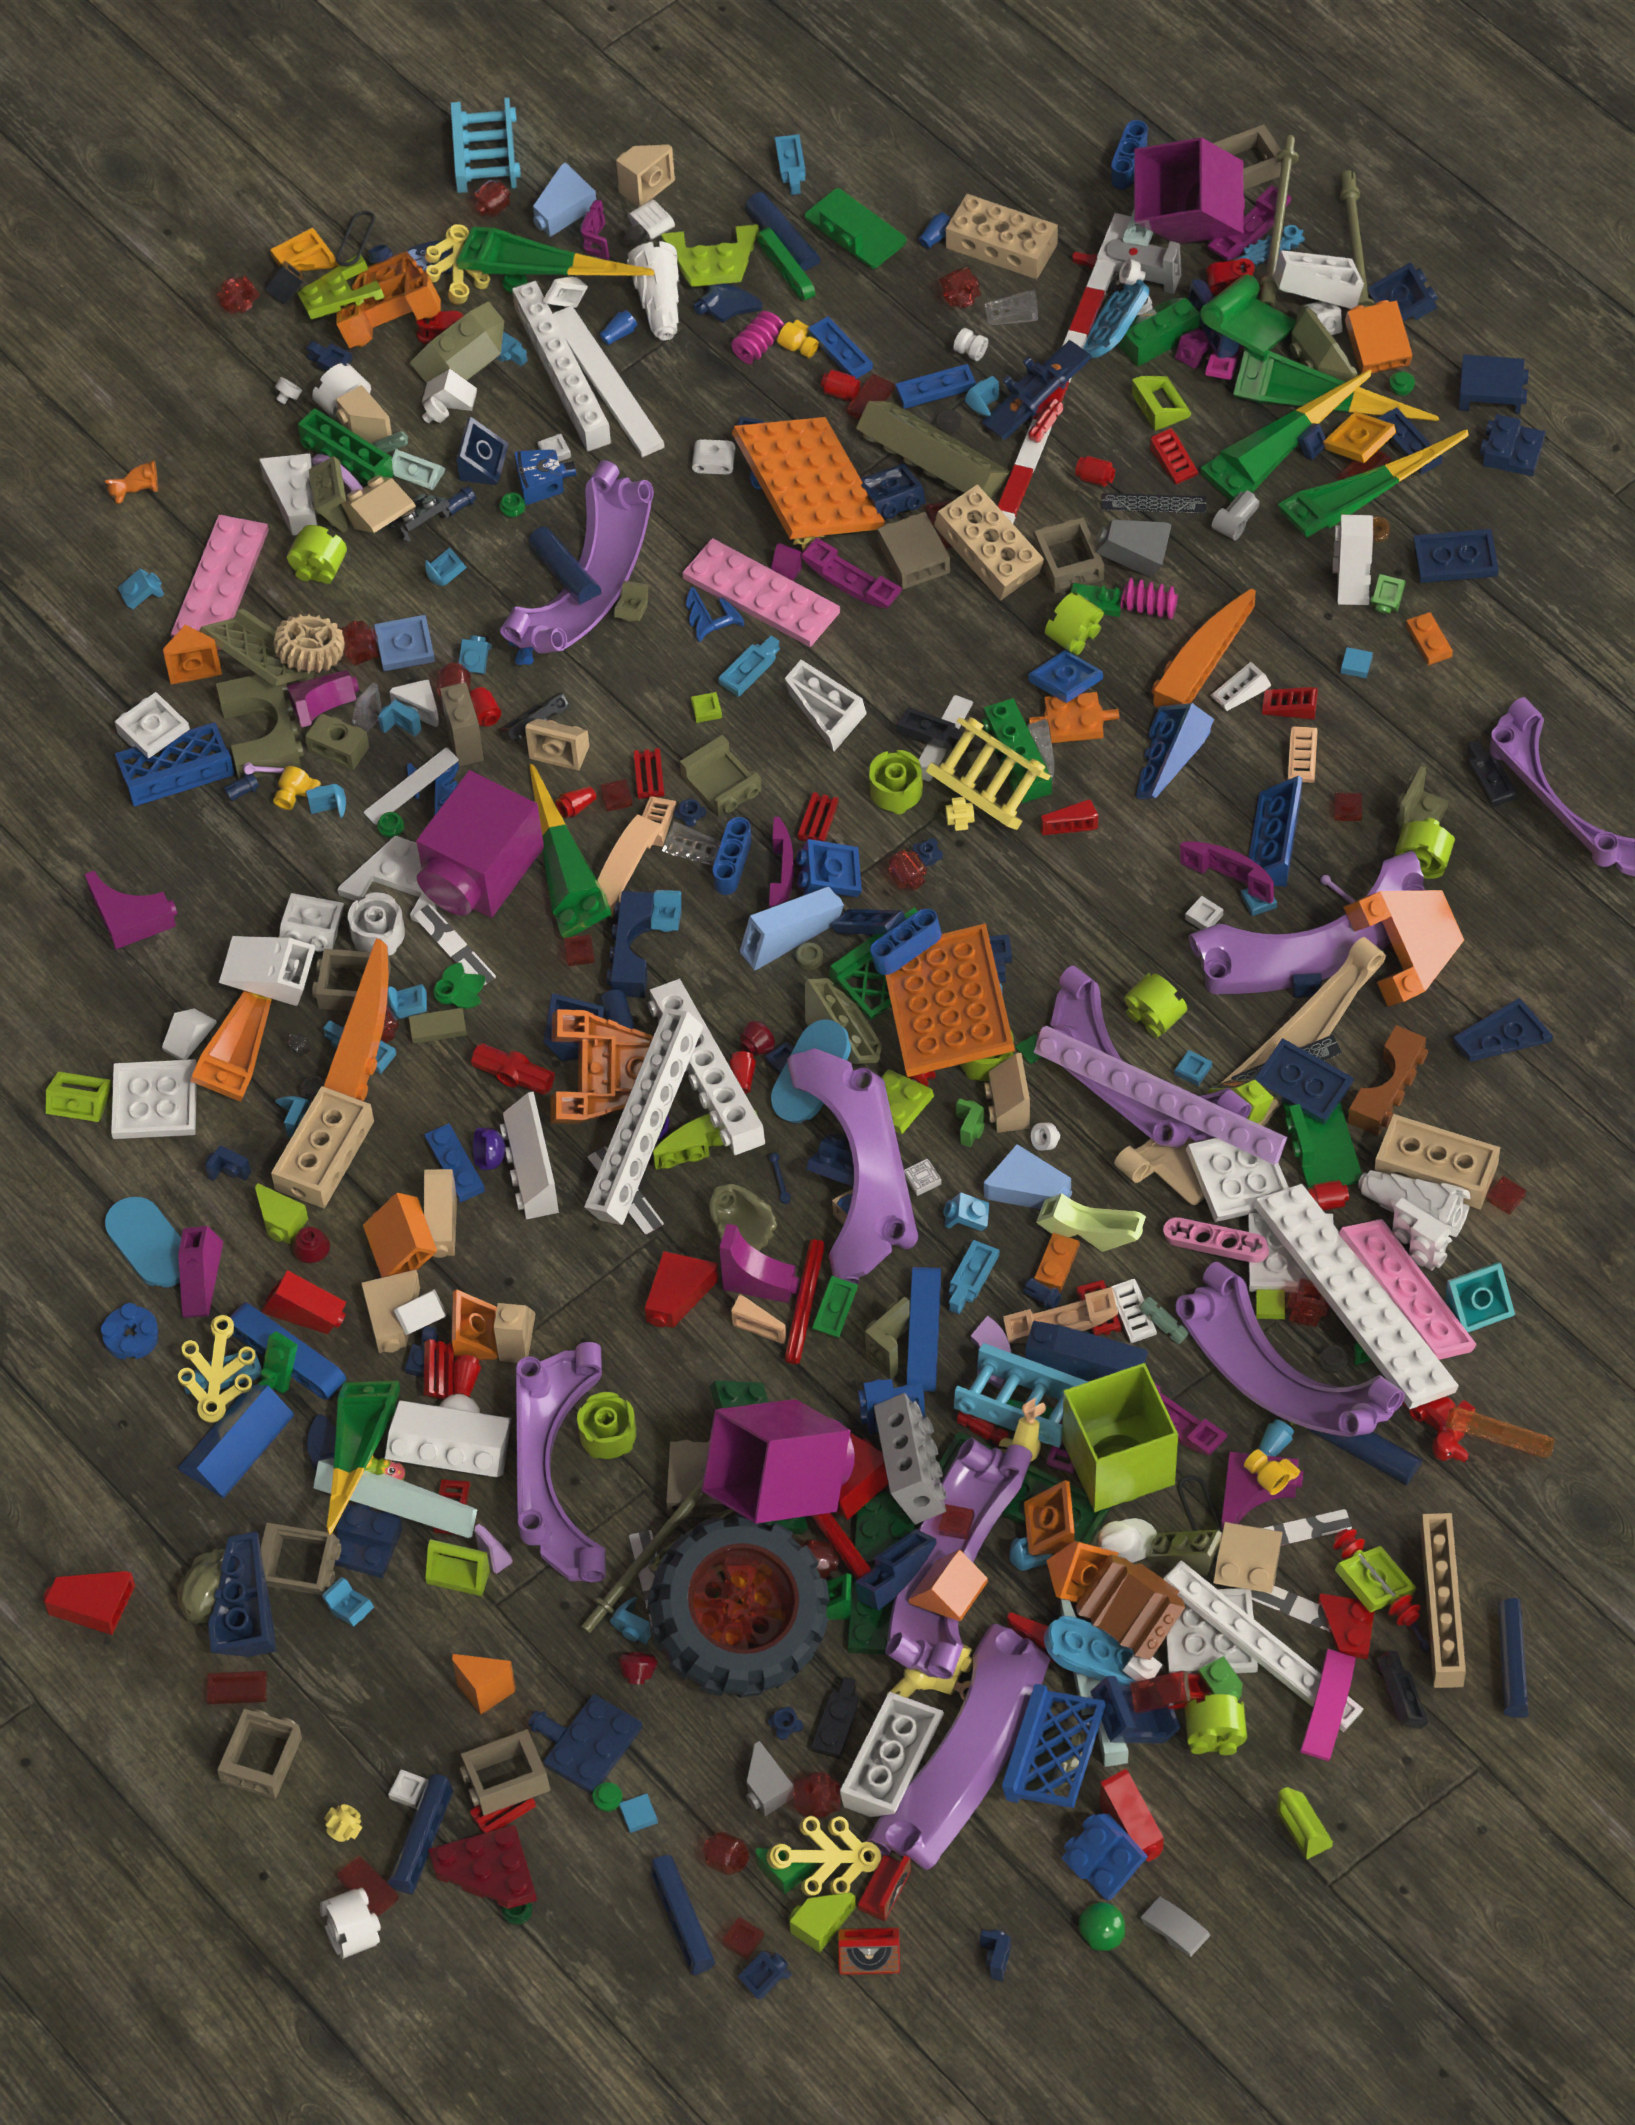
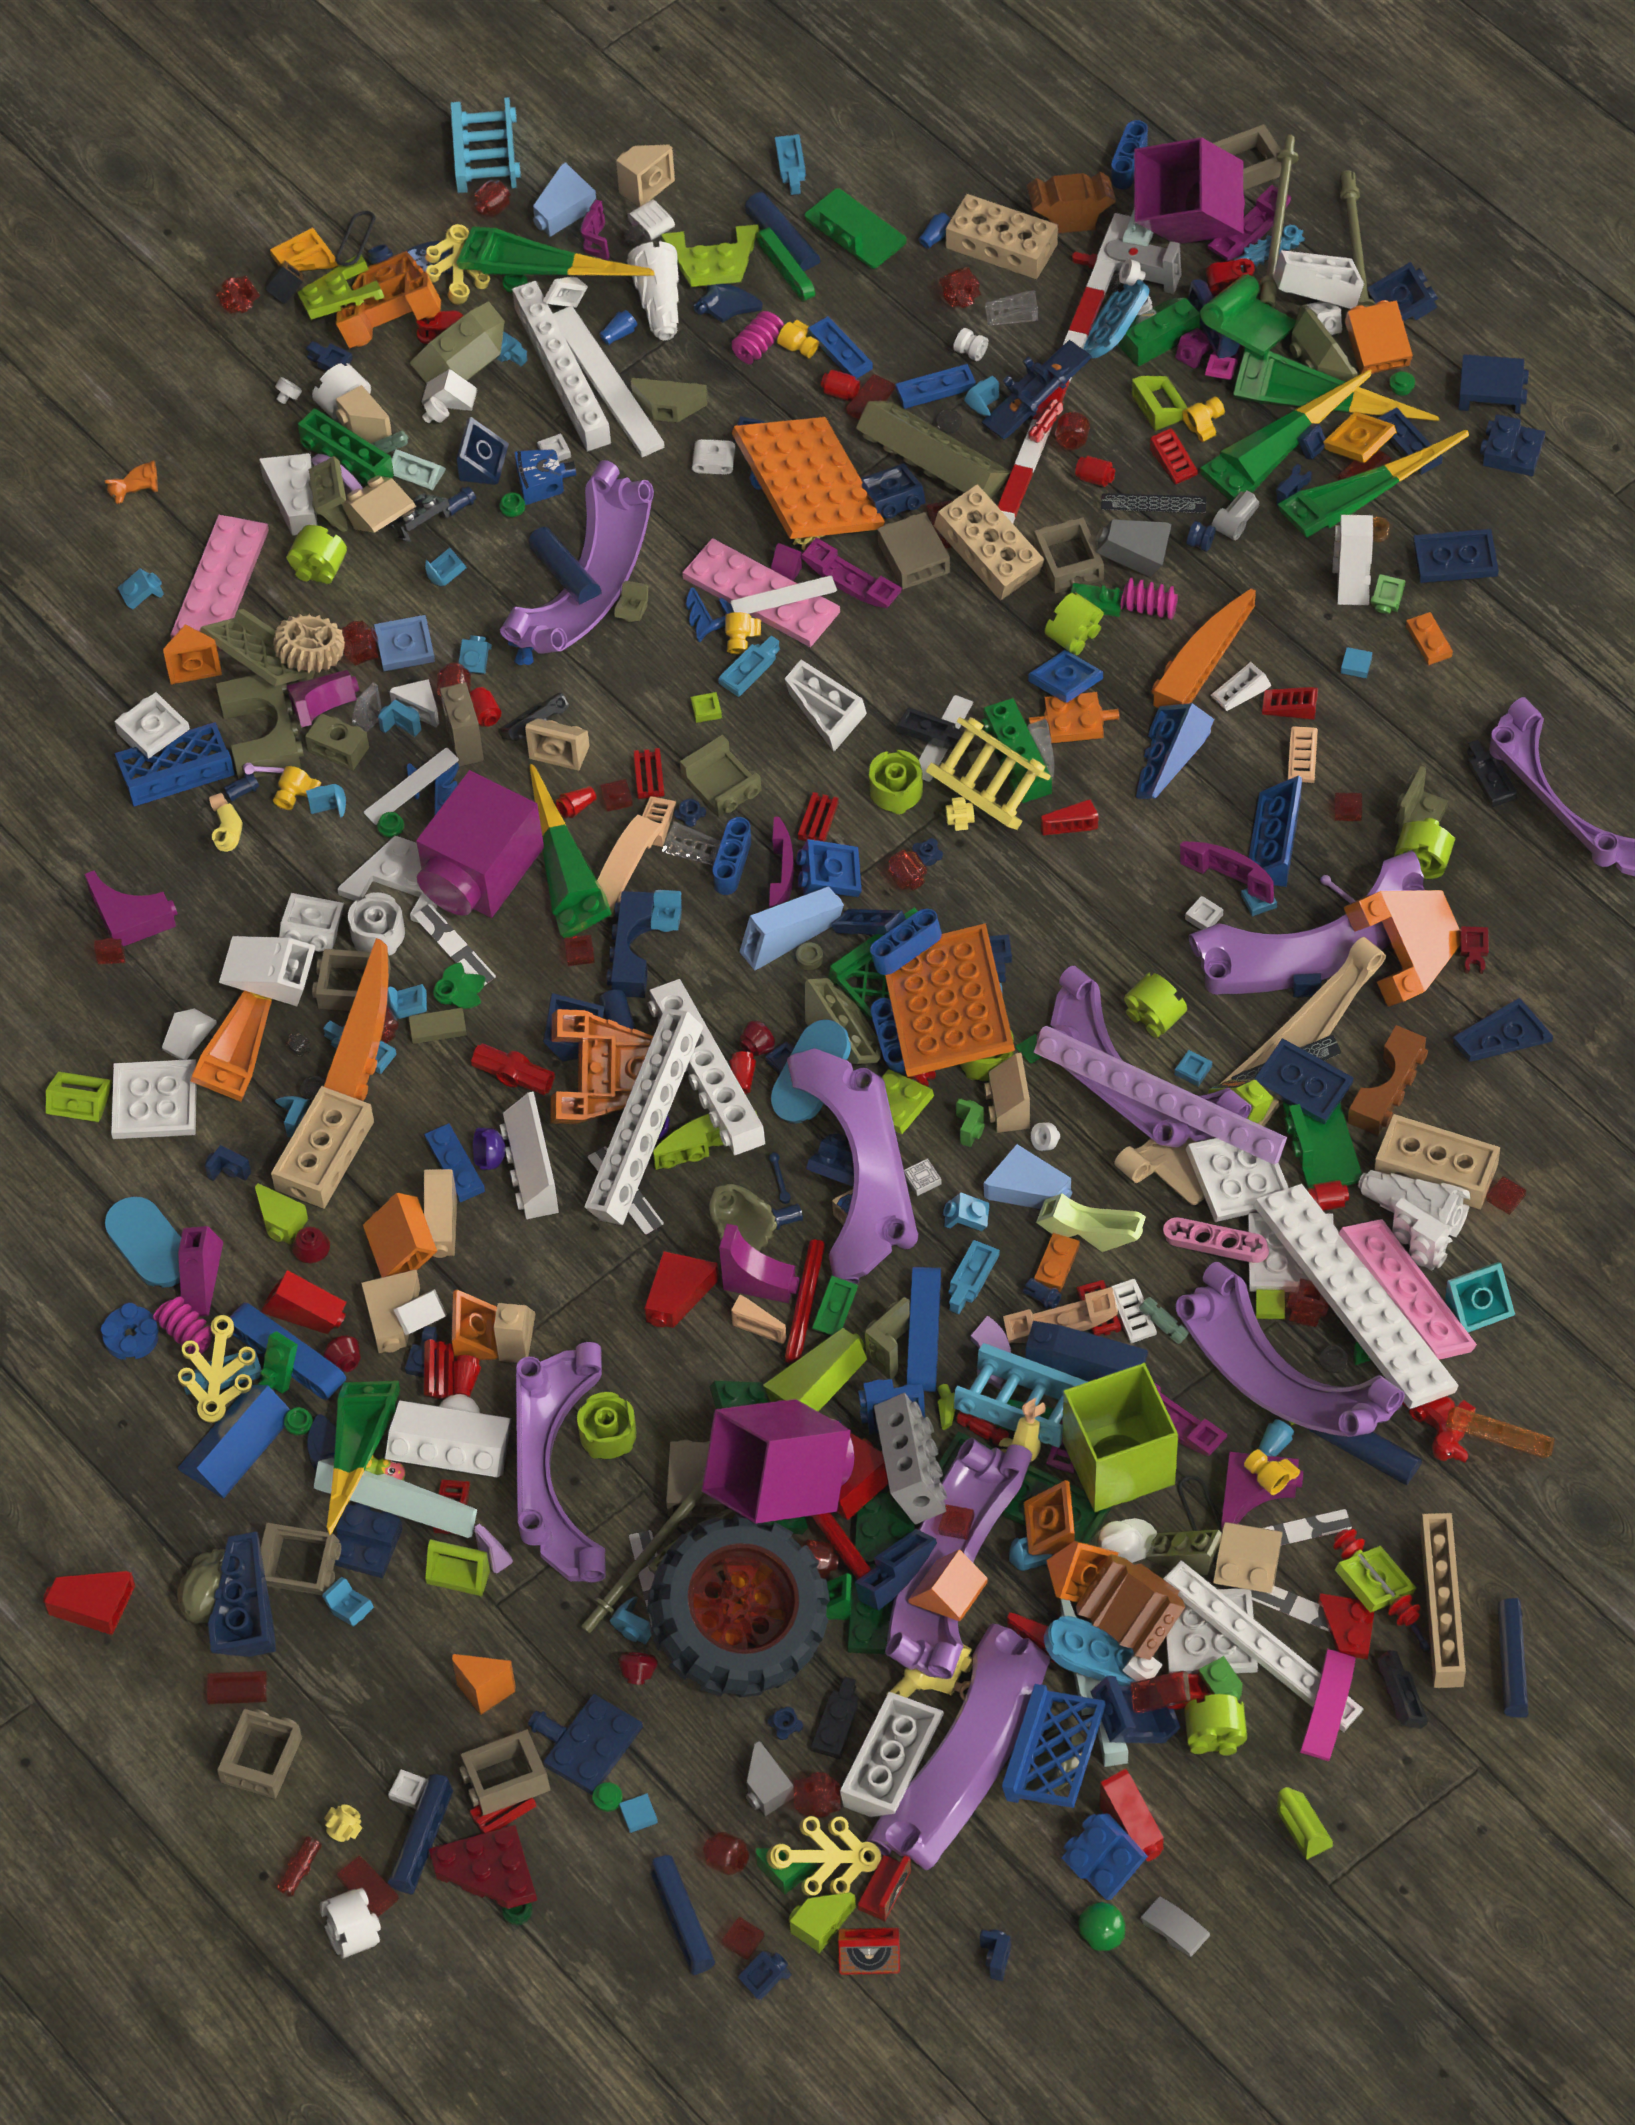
(109, 951): none -> clear red plate
(183, 1324): none -> dark pink piece
(229, 832): none -> light yellow arm
(298, 1421): none -> green plate
(299, 1866): none -> clear red pin
(343, 1353): none -> dark red cone
(669, 399): none -> olive slope
(738, 627): none -> yellow piece
(784, 595): none -> white sticker
(787, 1215): none -> dark blue pin
(819, 1372): none -> lime slope
(885, 1029): none -> blue beam
(946, 1406): none -> lime bar
(1072, 200): none -> dark orange slope
(1072, 430): none -> clear red head
(1199, 417): none -> yellow piece
(1201, 536): none -> dark blue wheel
(1292, 484): none -> dark blue plate
(1474, 944): none -> dark red plate

